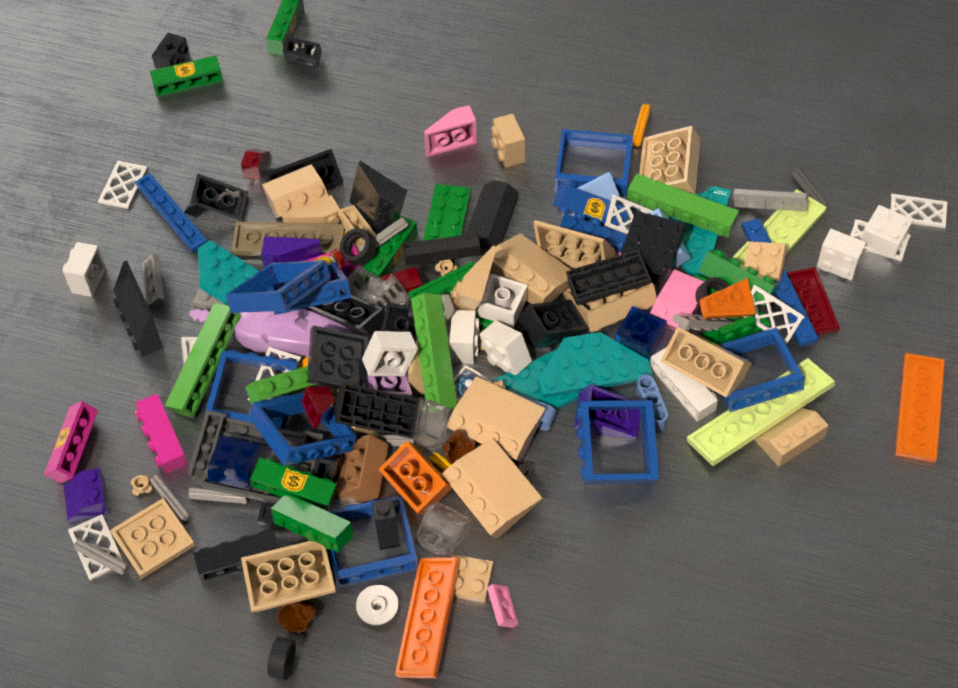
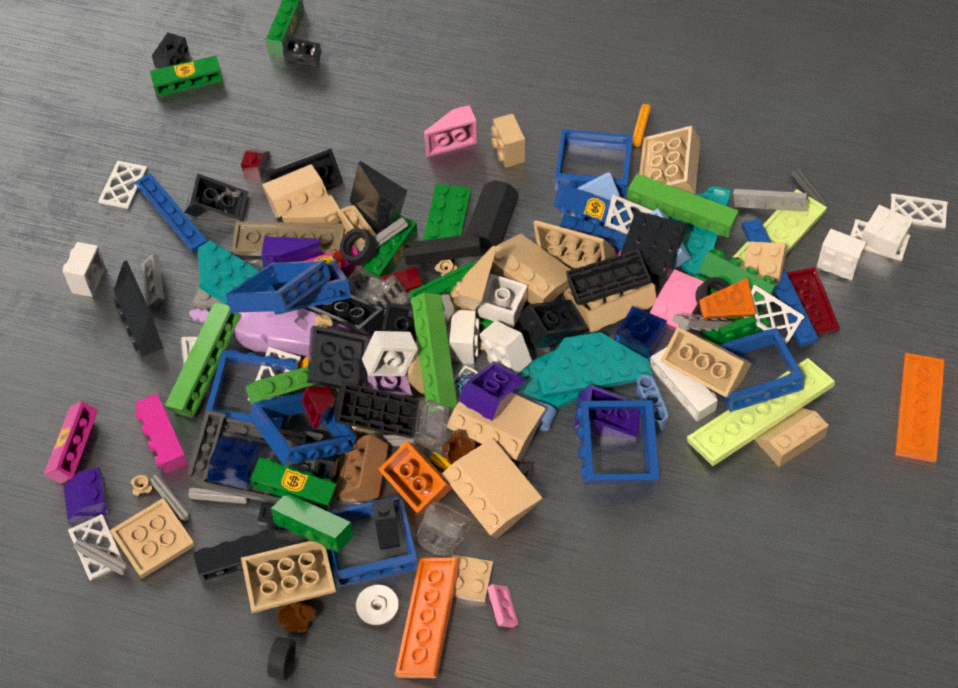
(323, 321): none -> tan plate
(491, 390): none -> dark purple slope

